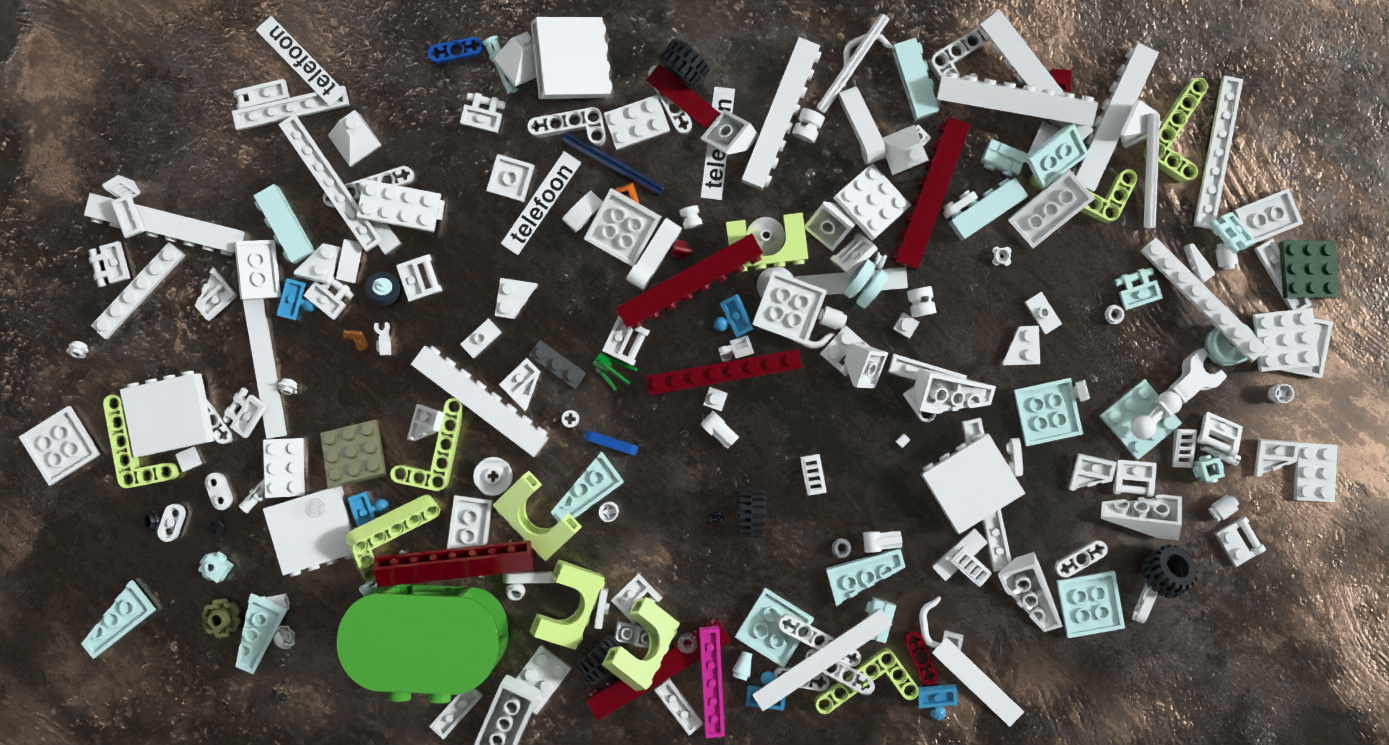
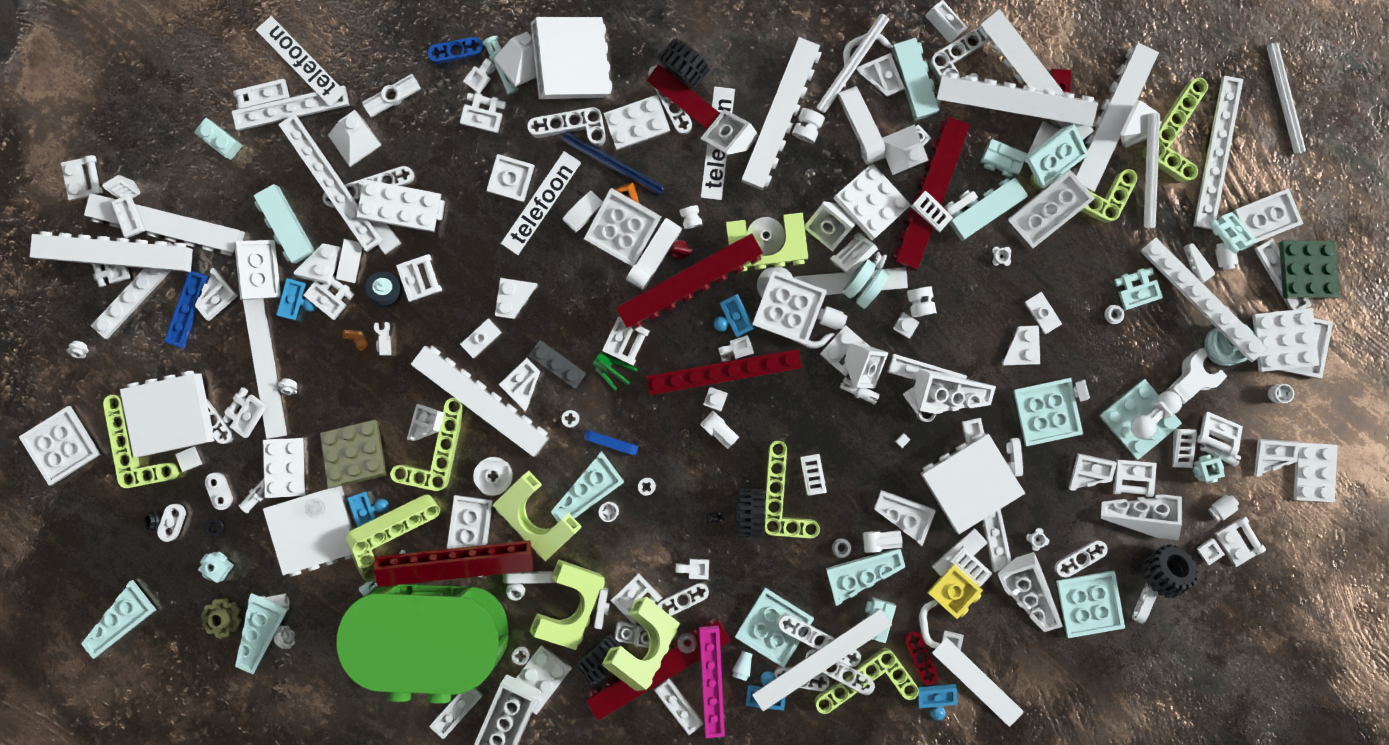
(76, 179): none -> white plate
(109, 252): none -> white brick
(185, 309): none -> blue tile
(218, 138): none -> light aqua brick
(380, 101): none -> white piece
(478, 78): none -> white plate
(525, 651): none -> white bush
(652, 486): none -> white bush
(693, 588): none -> white beam
(696, 568): none -> white plate
(778, 497): none -> yellowish green beam
(863, 393): none -> white pin
(883, 75): none -> white wing
(906, 514): none -> white wing
(931, 201): none -> white slope
(946, 21): none -> white slope
(955, 591): none -> light yellow plate
(1036, 545): none -> white plate
(1210, 551): none -> white plate
(1286, 98): none -> white axle

